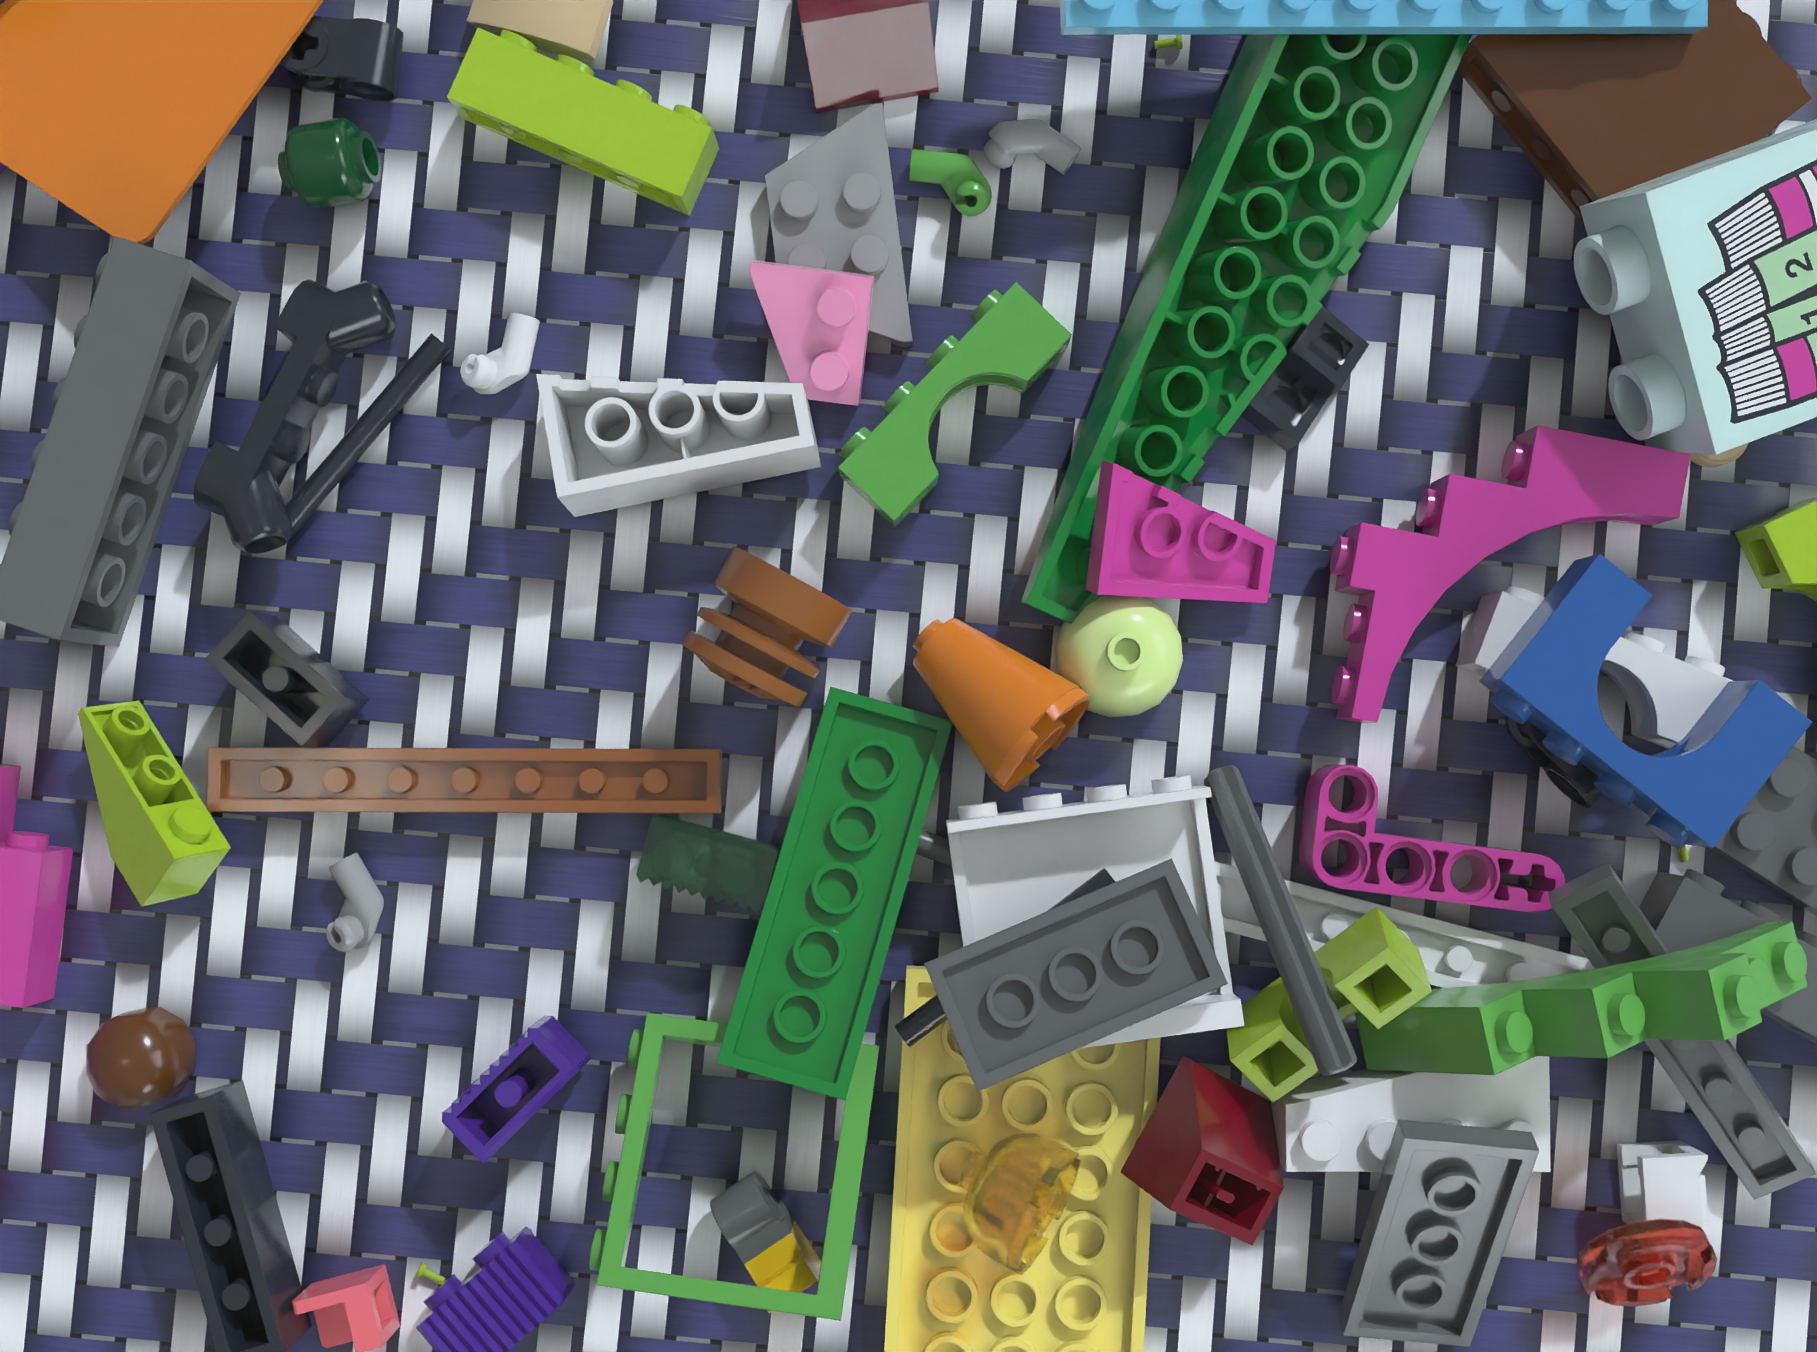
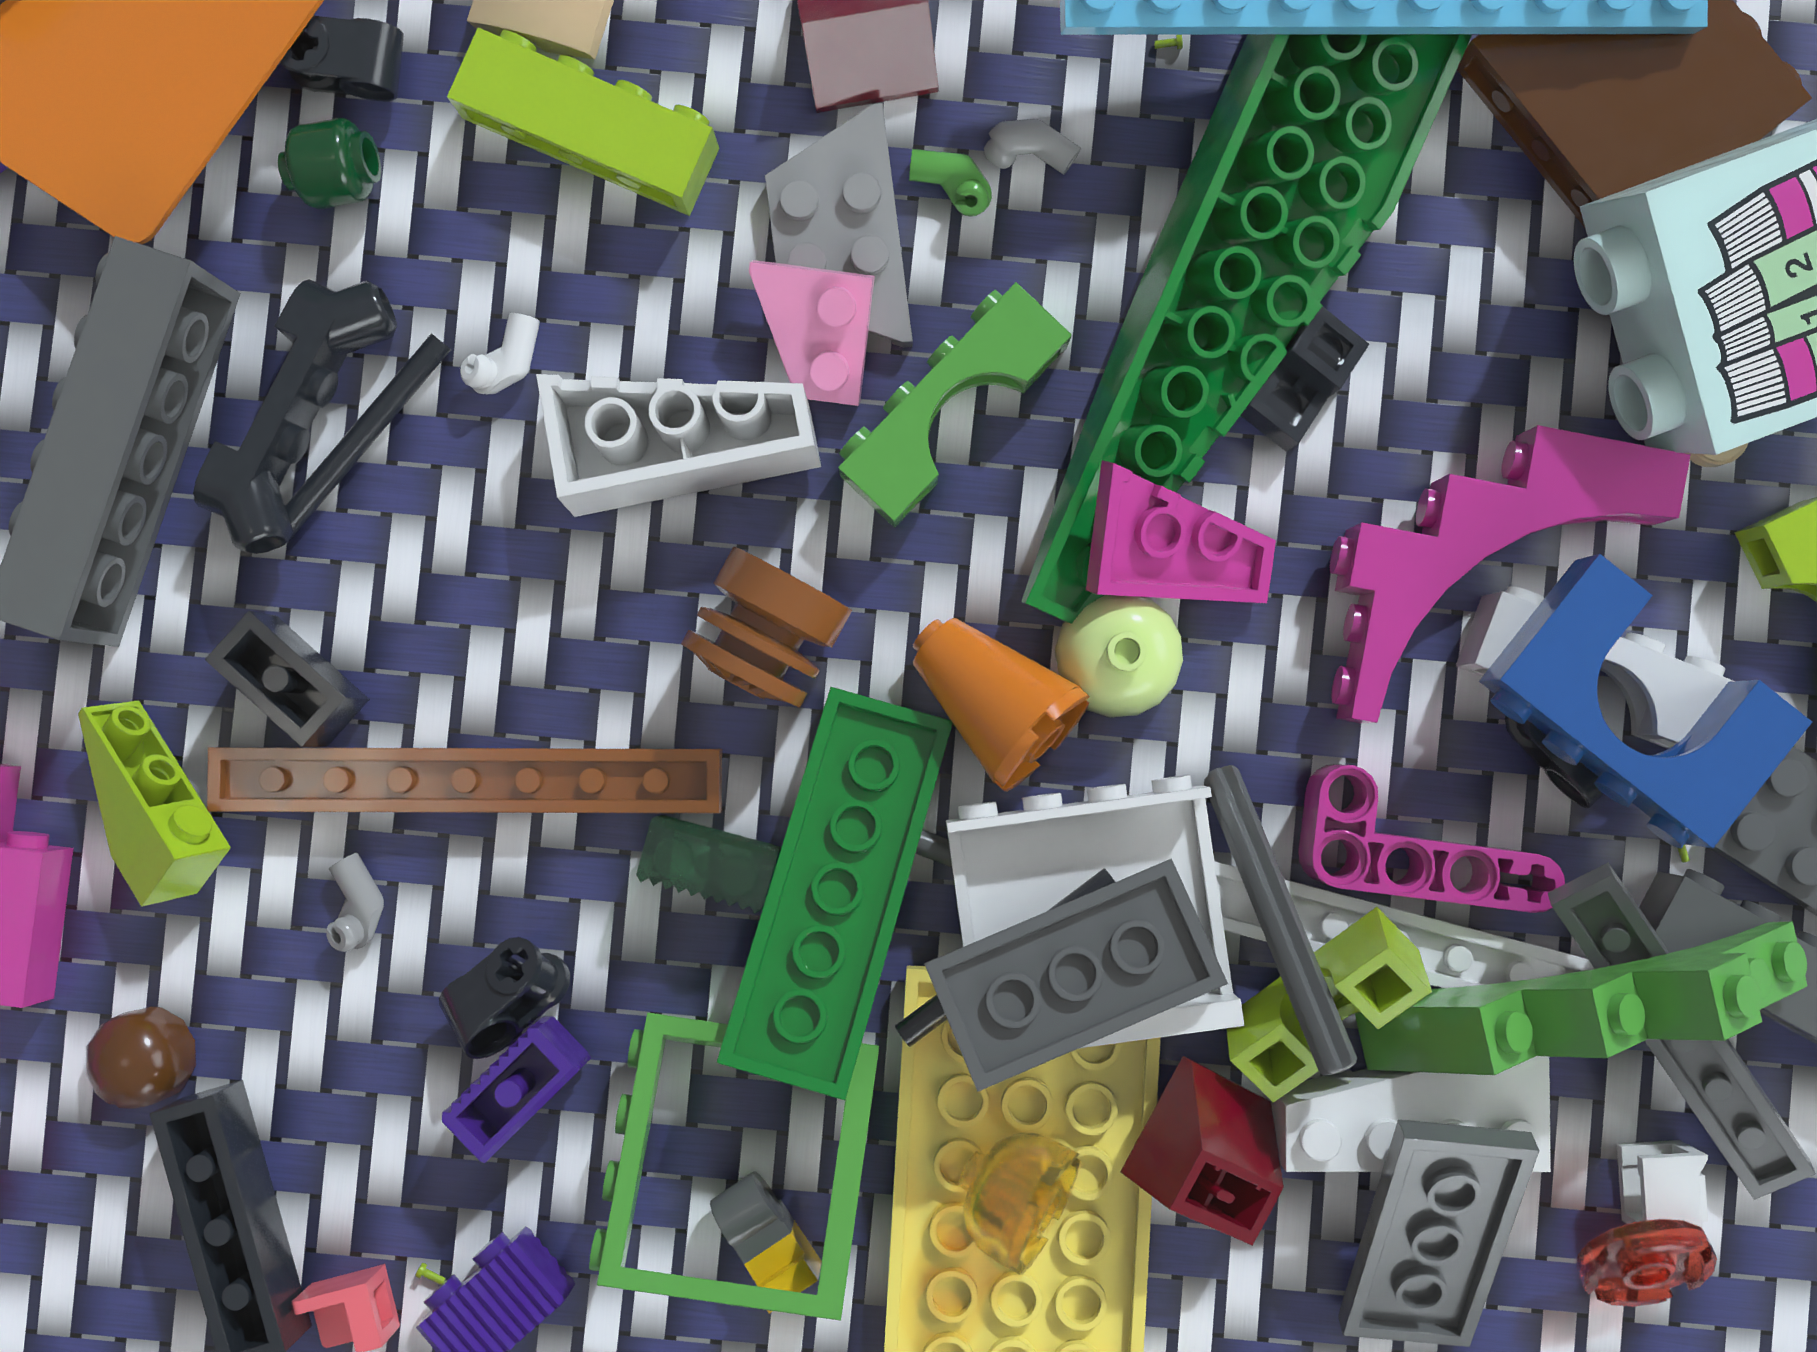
(497, 998): none -> black piece

